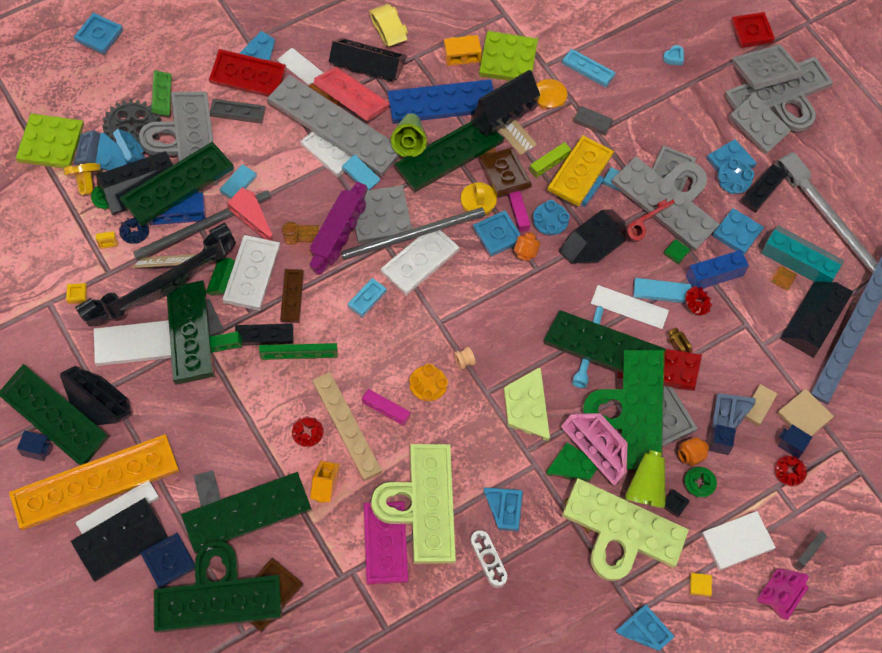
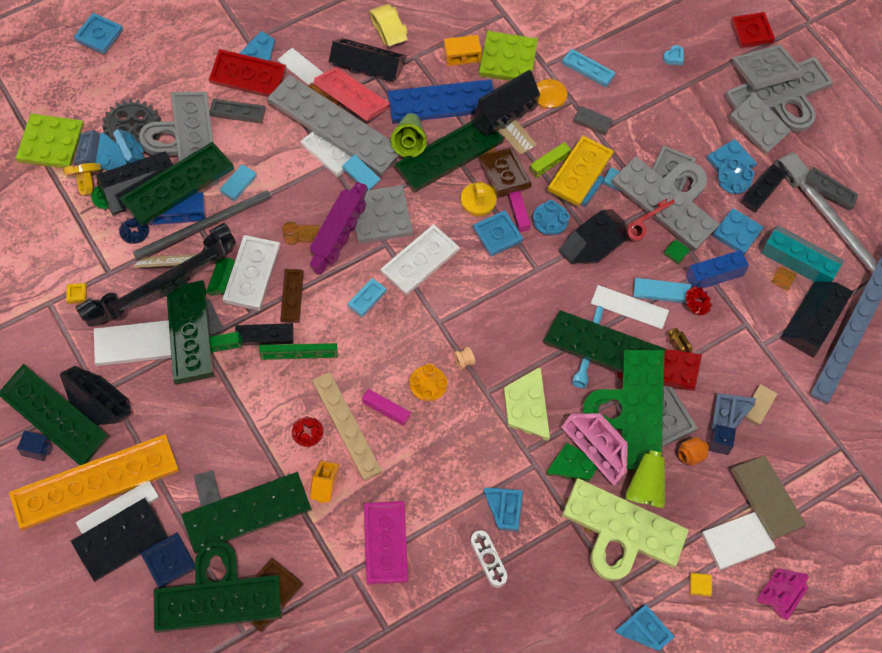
(107, 240): yellow tile -> none
(161, 93): bright green tile -> none
(247, 209): coral slope -> none
(413, 233): dark grey piece -> none
(431, 504): yellowish green plate -> none
(527, 246): orange head -> none
(676, 503): black tile -> none
(708, 479): green gear -> none
(768, 497): none -> dark tan tile
(790, 479): red gear -> none
(794, 441): dark blue brick -> none
(805, 413): tan tile -> none
(810, 551): flat silver tile -> none
(831, 188): none -> dark grey tile

